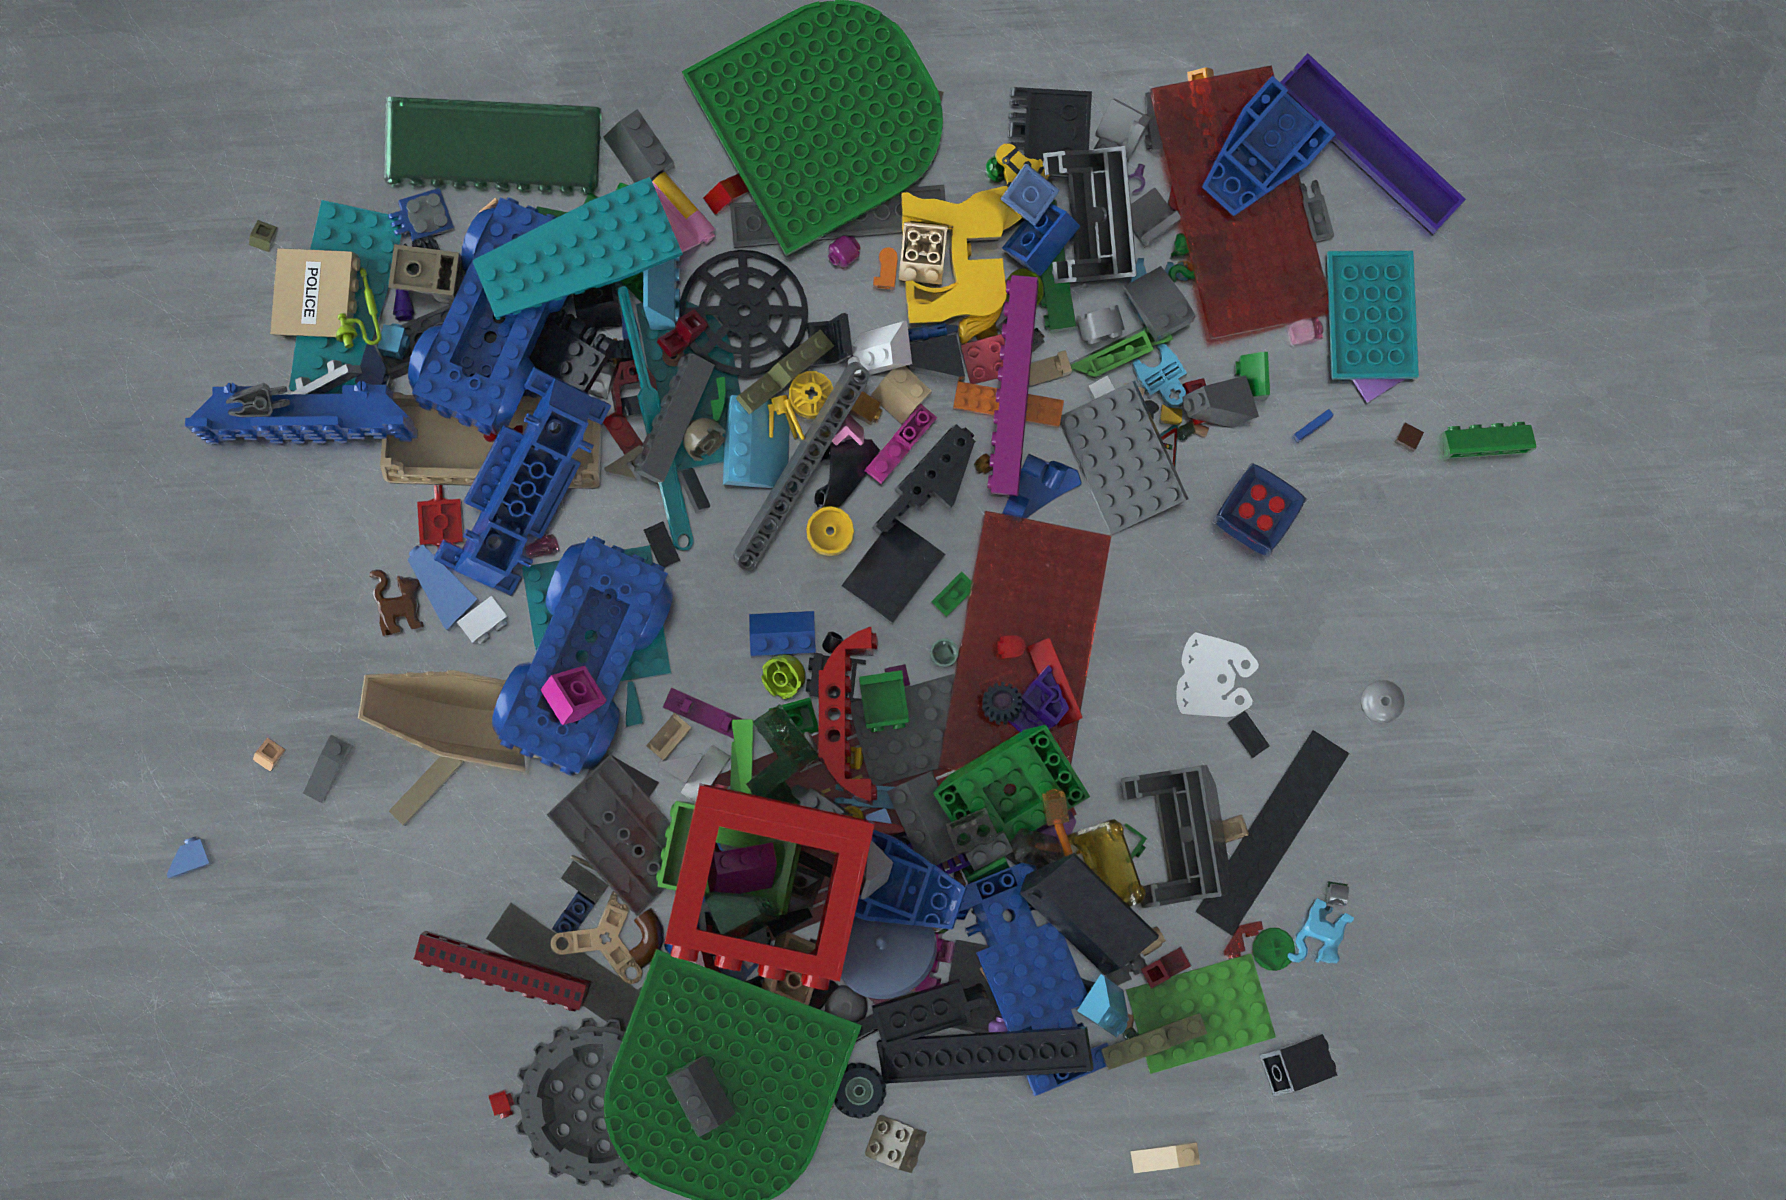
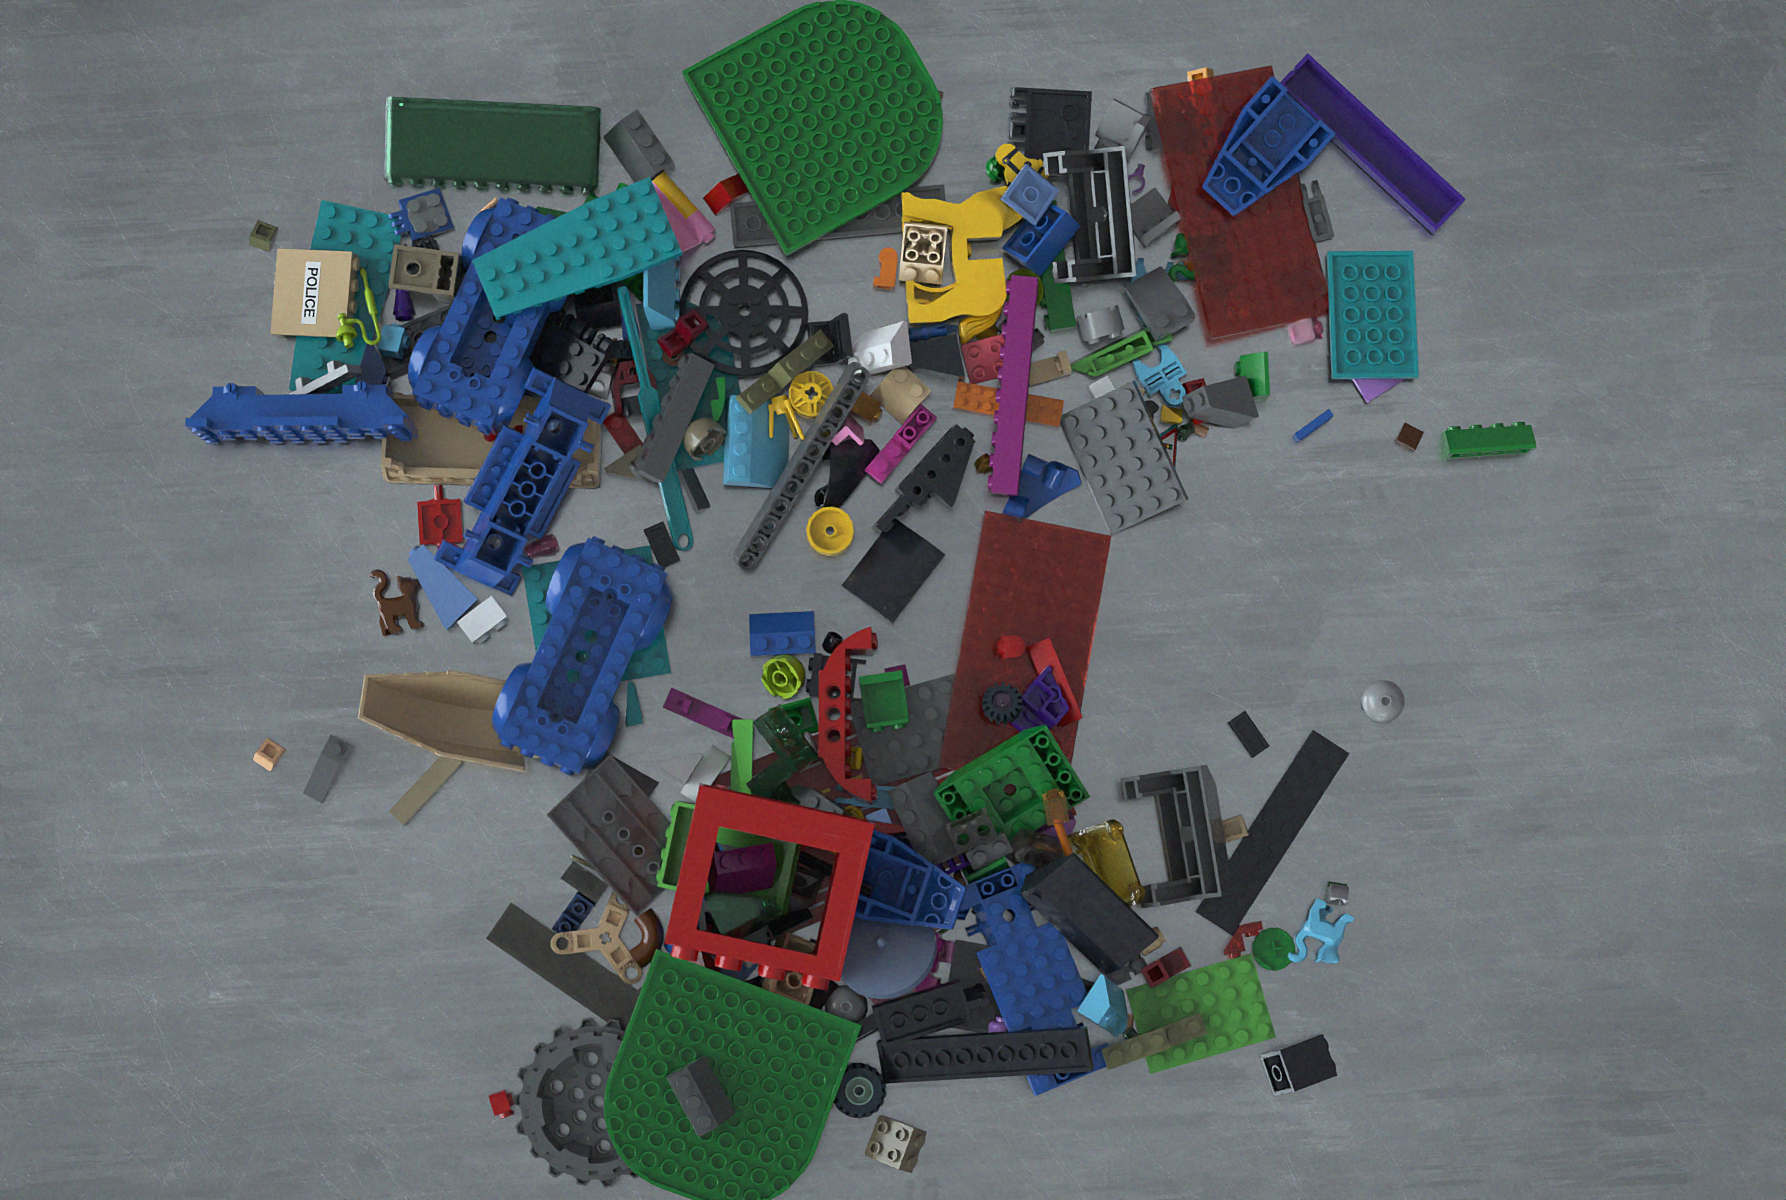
(189, 857): medium blue slope -> none
(257, 401): dark grey hinge -> none
(501, 970): dark red brick -> none
(572, 694): dark pink slope -> none
(669, 737): tan hinge -> none
(844, 251): magenta head -> none
(876, 871): light grey slope -> none
(944, 653): sand green wheel -> none
(952, 594): green plate -> none
(1139, 848): green bracket -> none
(1165, 1157): tan slope -> none
(1201, 675): white piece -> none
(1260, 509): dark blue piece -> none

